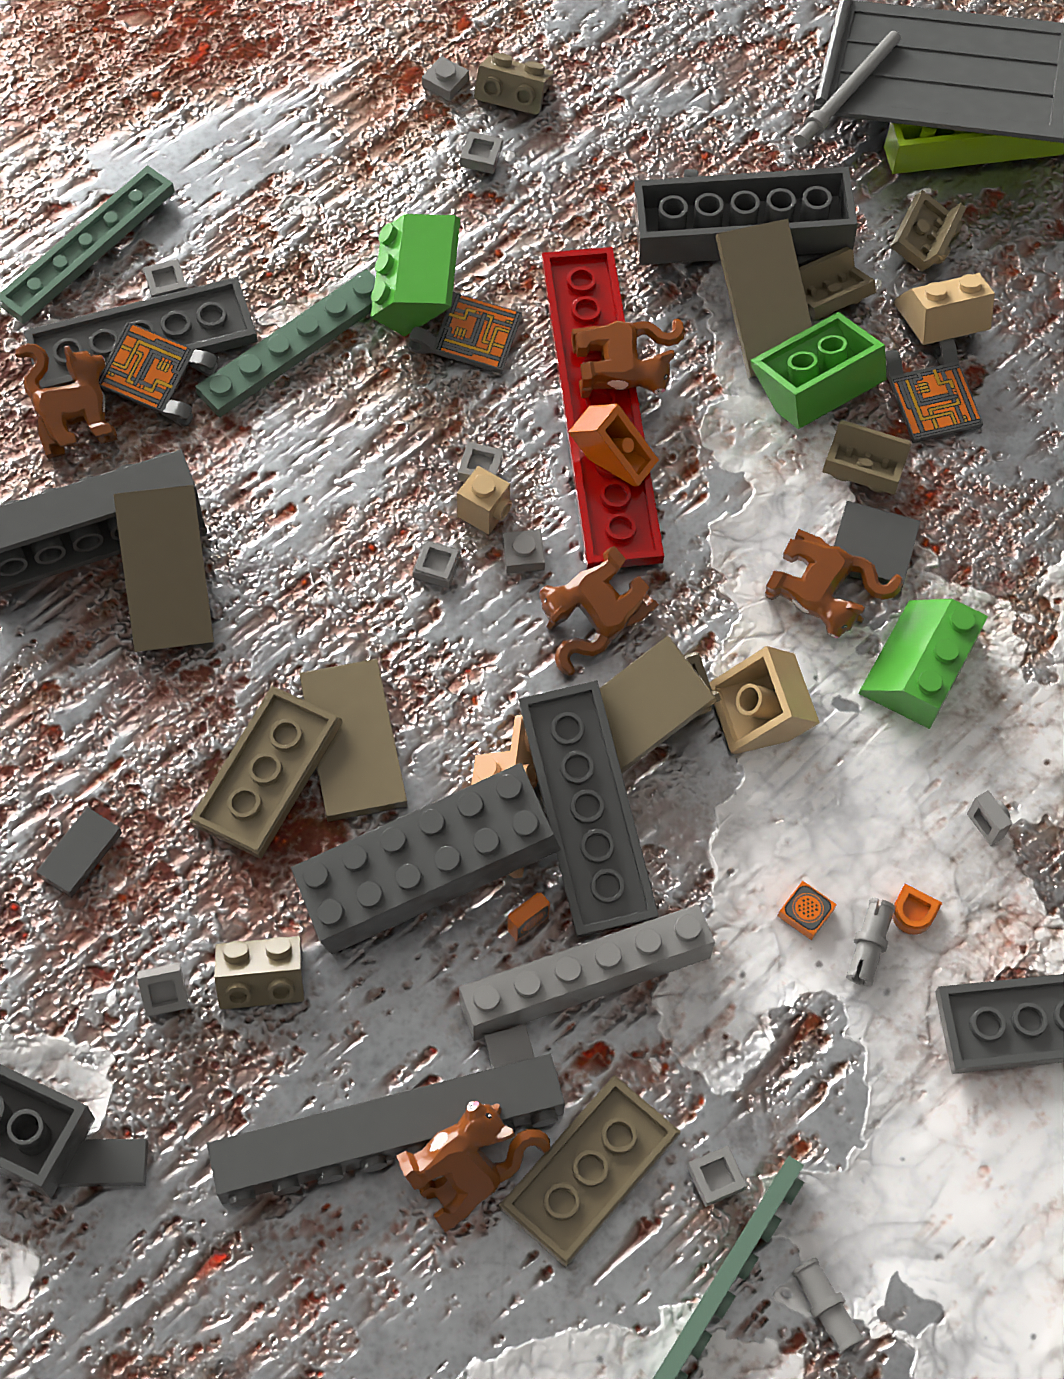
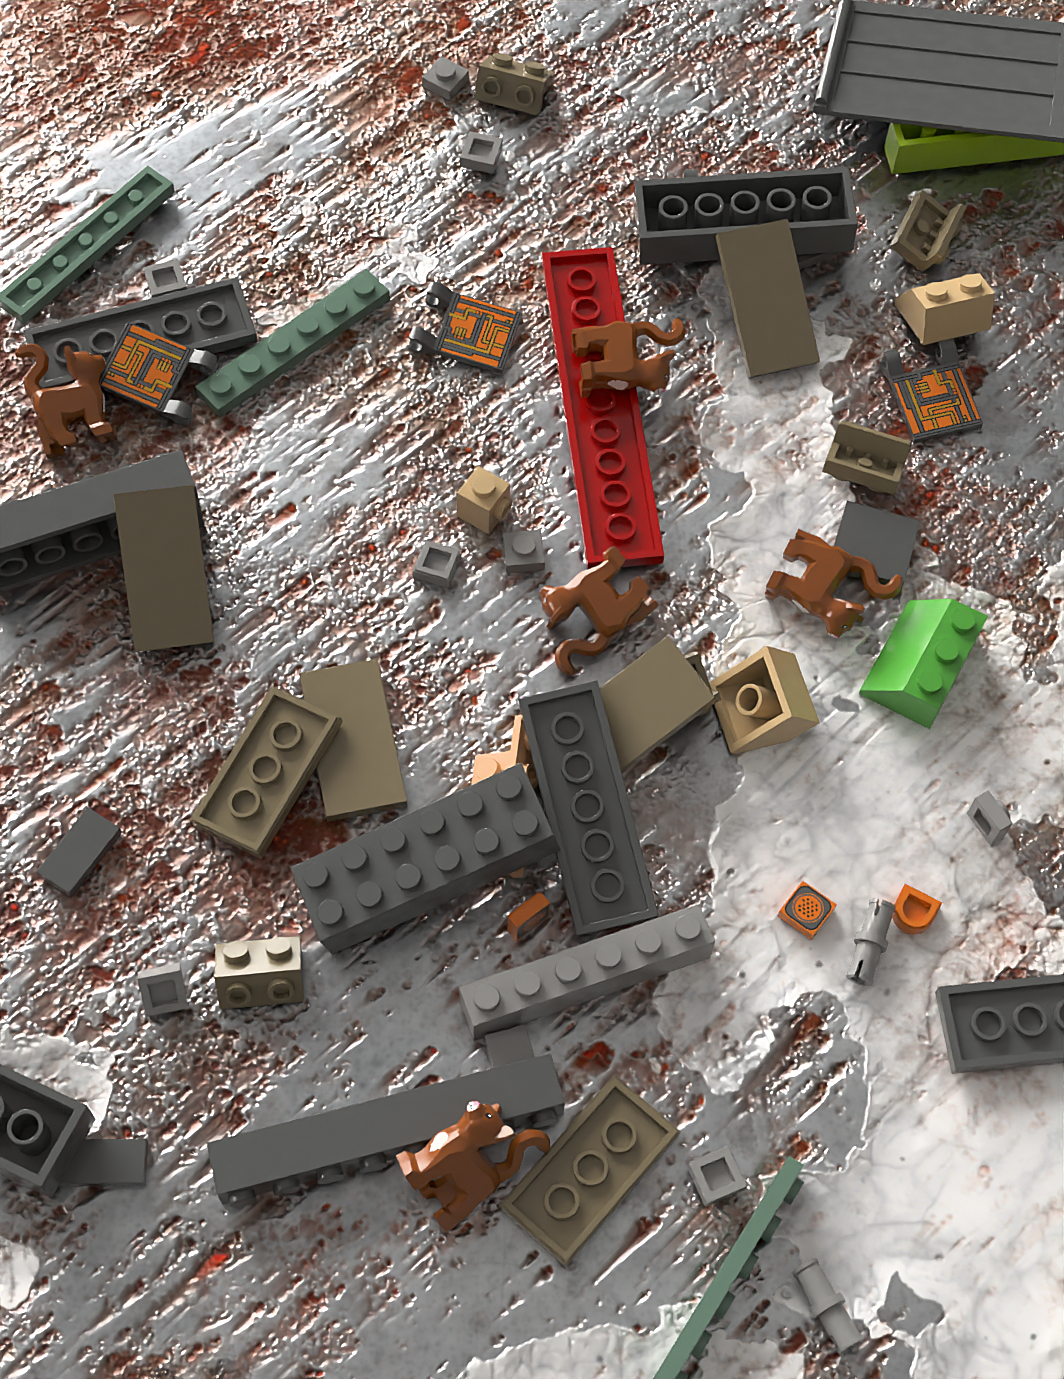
(415, 270): bright green slope -> none
(480, 455): light grey plate -> none
(614, 443): orange slope -> none
(819, 119): light grey bar -> none
(820, 369): bright green slope -> none
(834, 283): dark tan bracket -> none

